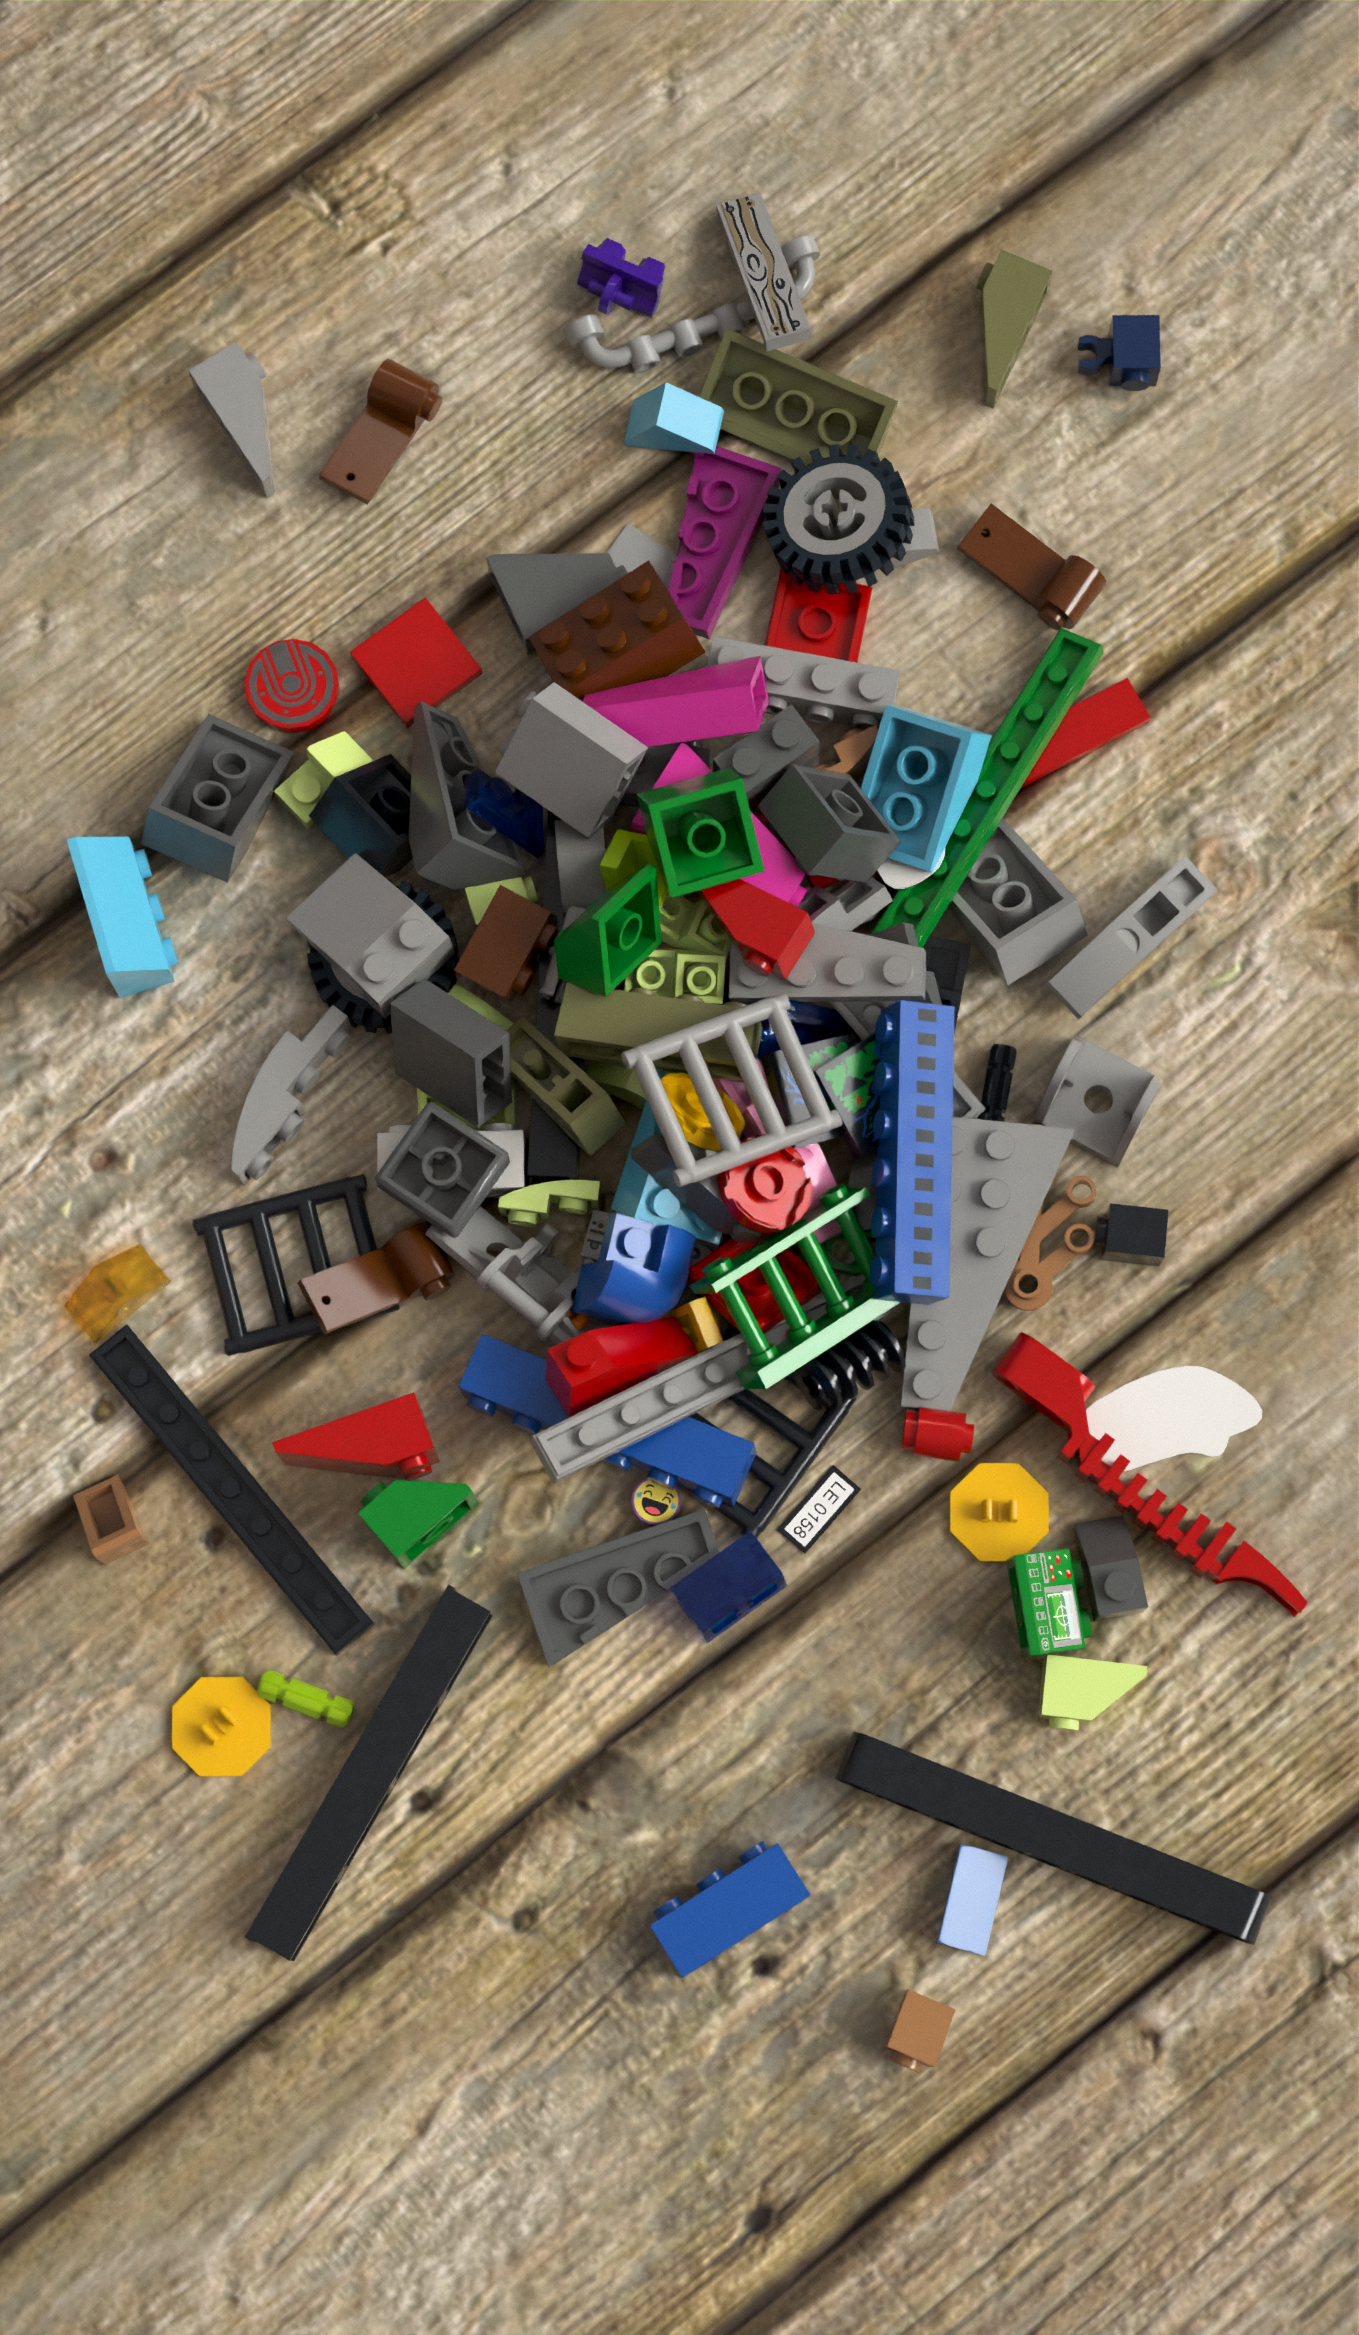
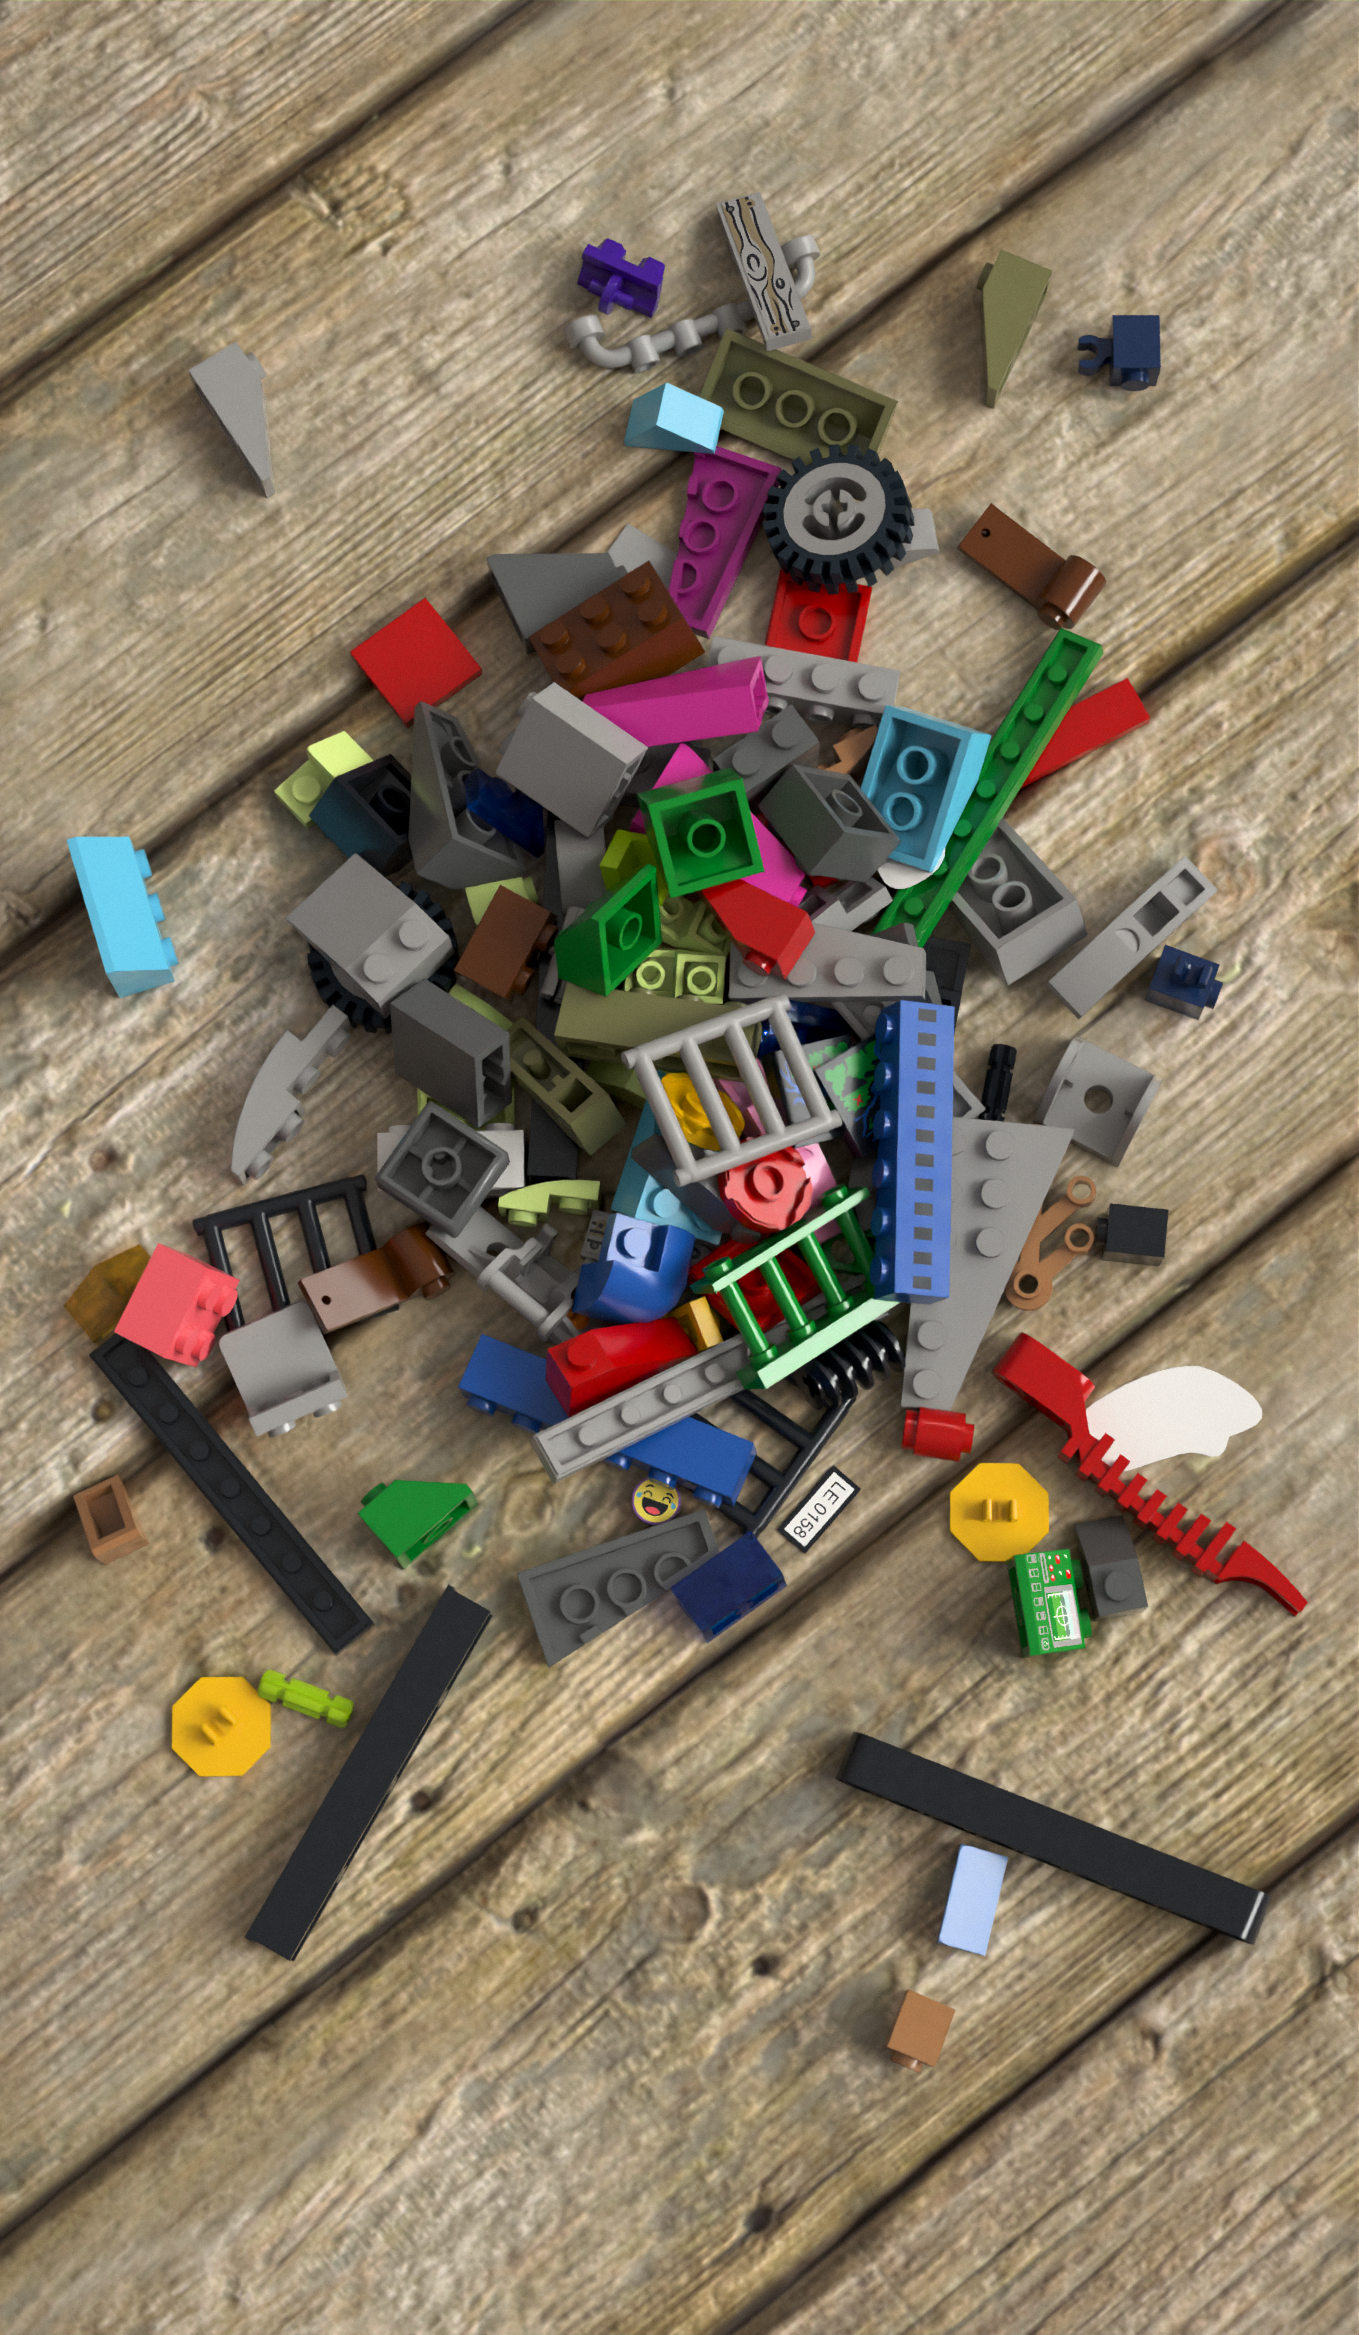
(178, 1306): none -> coral brick
(215, 798): dark grey slope -> none
(283, 1369): none -> light grey bracket
(292, 686): tile -> none
(373, 1442): red slope -> none
(393, 414): reddish brown door -> none
(728, 1908): blue brick -> none
(1082, 1689): yellowish green slope -> none
(1184, 983): none -> dark blue brick

